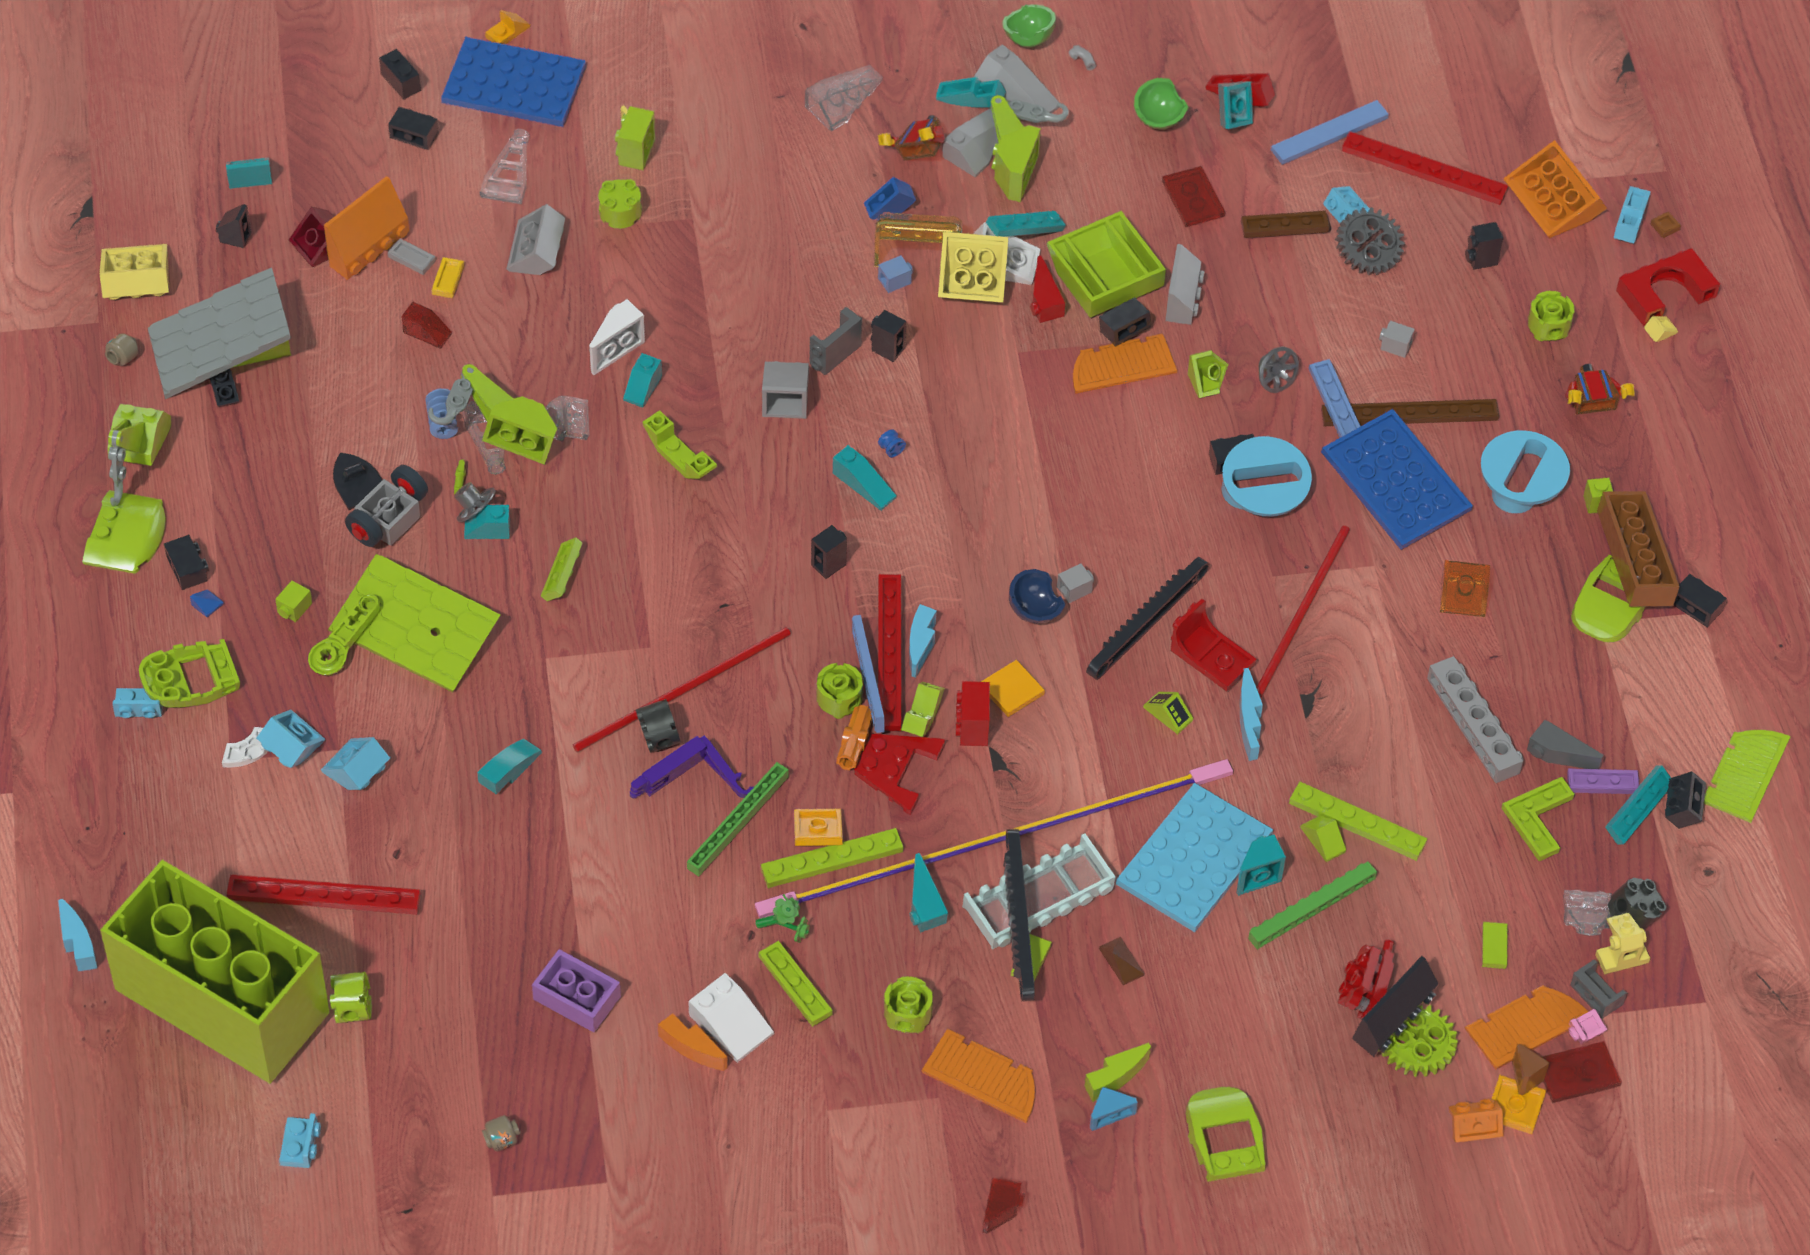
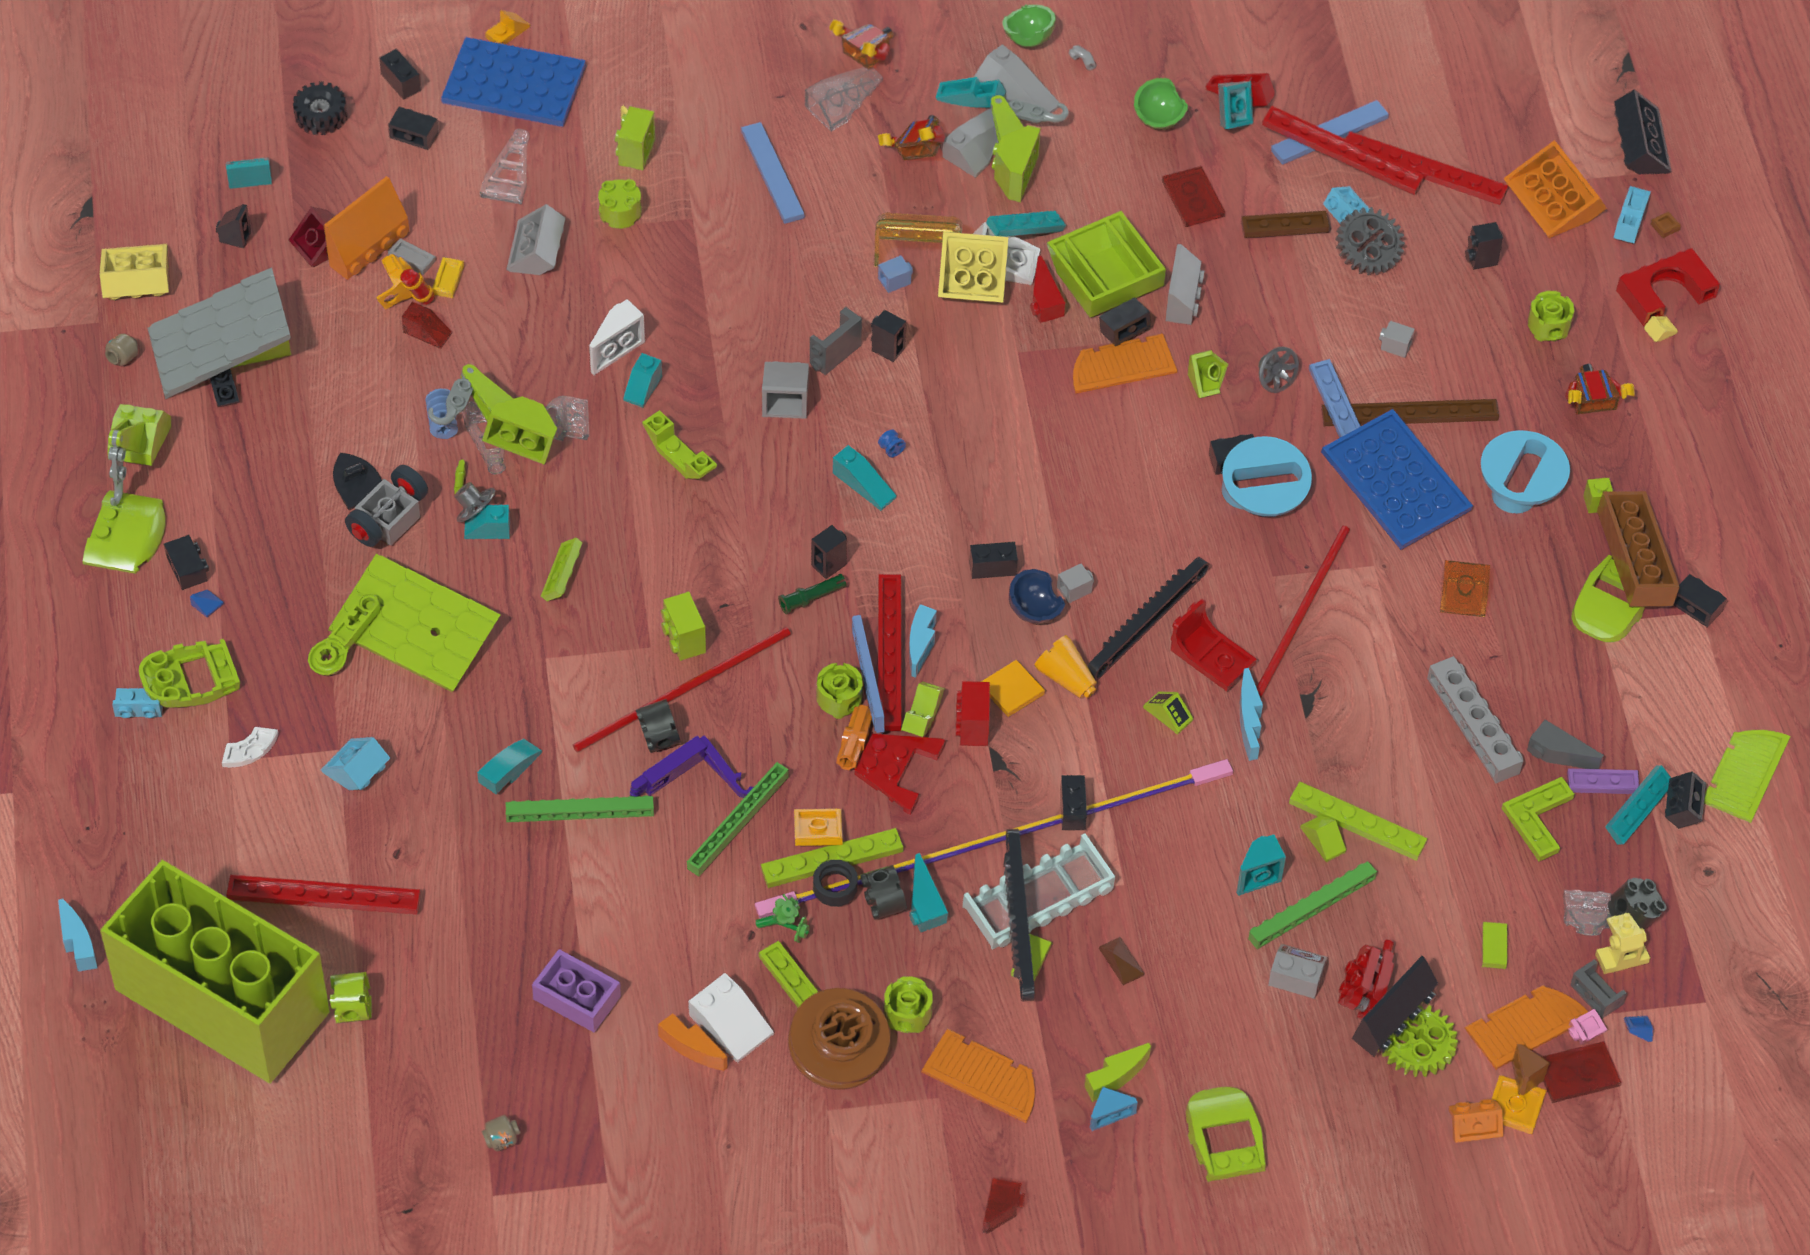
(289, 738): medium azure slope -> none
(293, 601): lime brick -> none
(299, 1140): medium azure bracket -> none
(322, 97): none -> black bush
(405, 283): none -> light orange piece
(579, 809): none -> bright green piece
(683, 626): none -> lime brick
(772, 173): none -> medium blue tile
(802, 596): none -> dark green pin
(833, 1058): none -> dark orange wheel
(835, 899): none -> black tyre
(864, 45): none -> torso
(883, 892): none -> pearl dark grey brick
(892, 197): blue slope -> none
(993, 560): none -> black brick
(1067, 668): none -> light orange cone
(1073, 802): none -> black brick
(1192, 857): medium azure plate -> none
(1297, 971): none -> light grey slope
(1342, 150): none -> red plate
(1640, 1027): none -> blue slope
(1641, 134): none -> black slope

